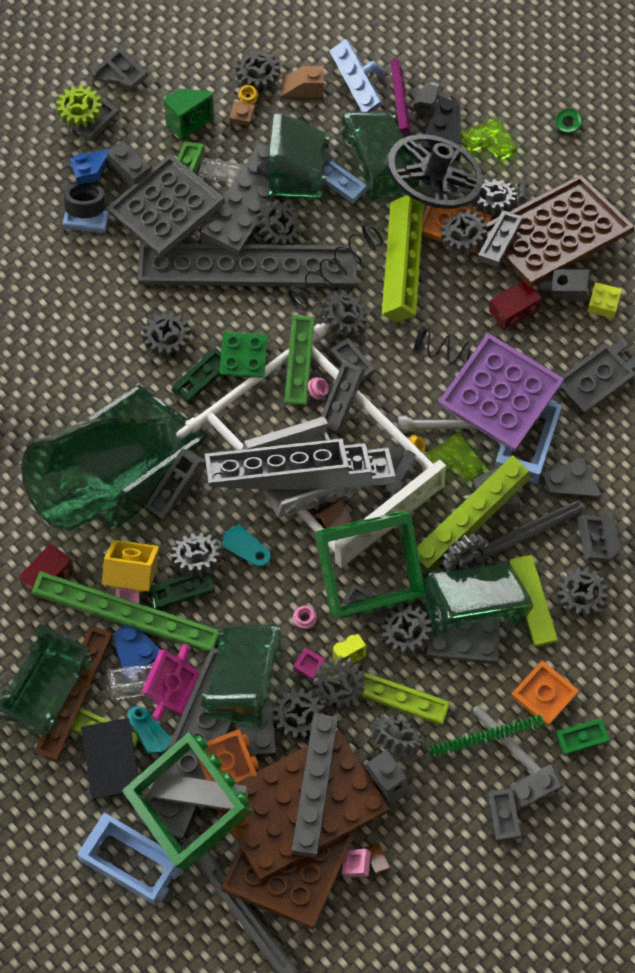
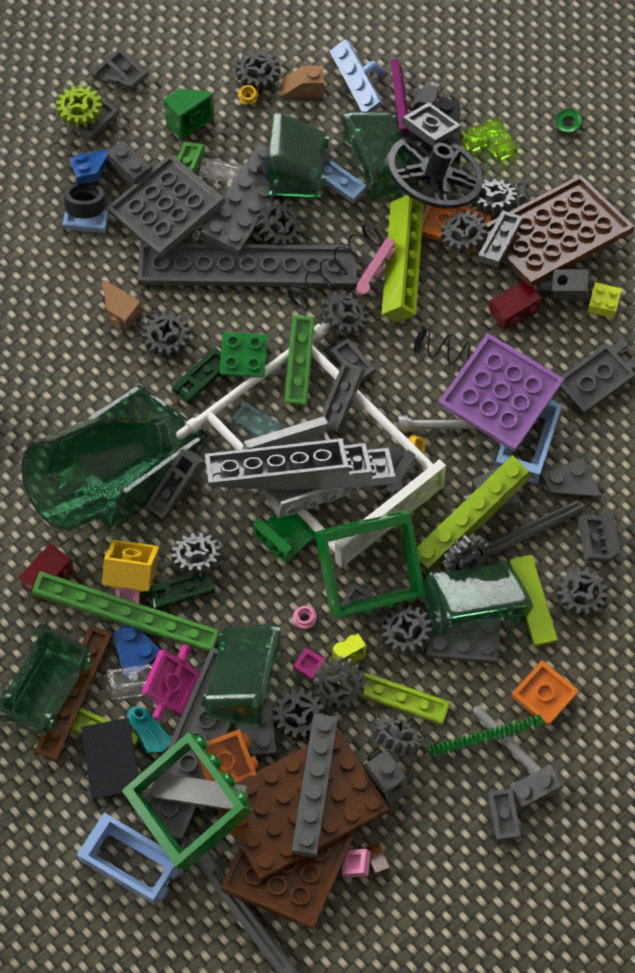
(120, 306): none -> medium nougat slope
(242, 113): medium nougat plate -> none
(245, 546): teal piece -> none
(255, 421): none -> clear light blue tile
(284, 535): none -> green bracket
(318, 388): bright pink plate -> none
(332, 514): reddish brown brick -> none
(375, 267): none -> bright pink plate
(430, 124): none -> dark grey plate
(457, 453): clear neon green plate -> none
(582, 737): green plate -> none

